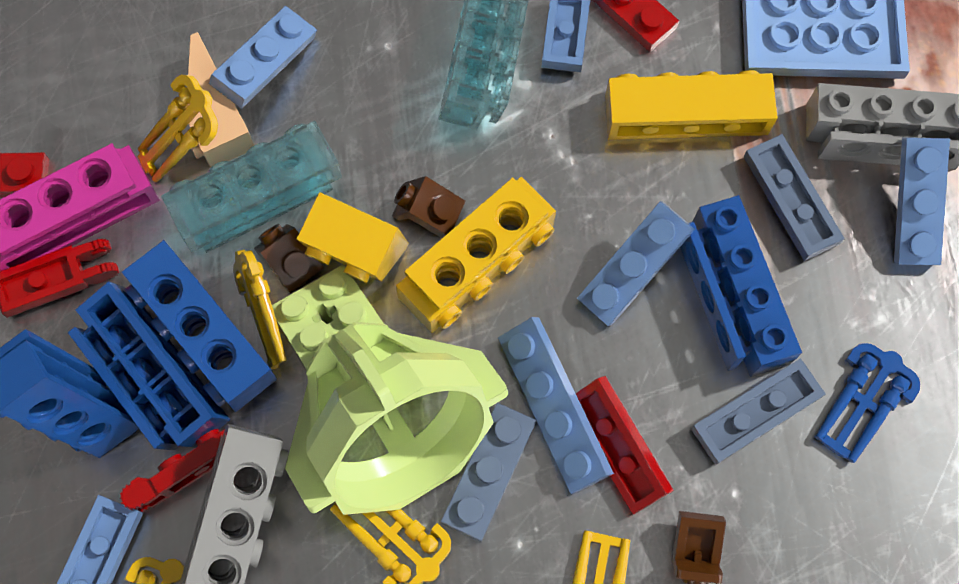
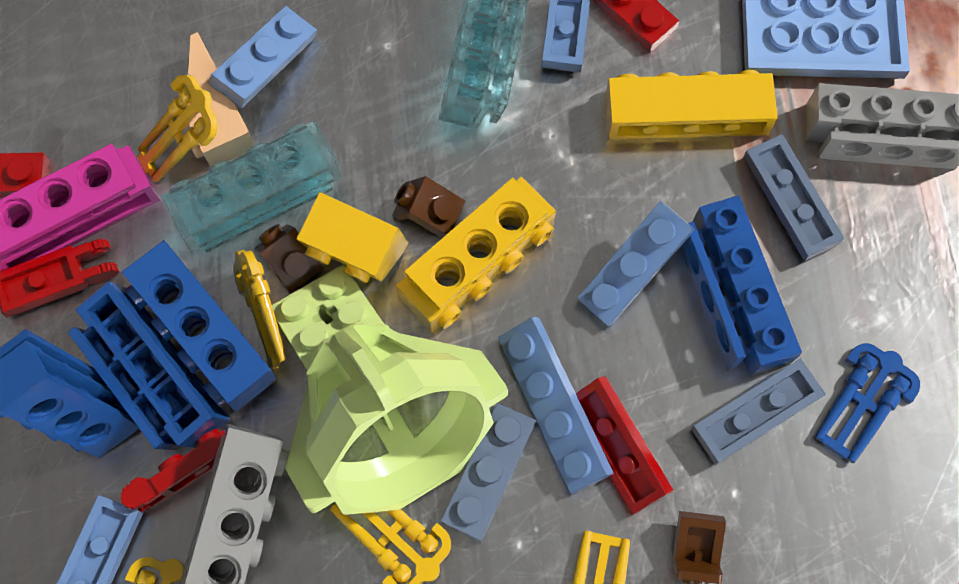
(921, 201): medium blue plate -> none

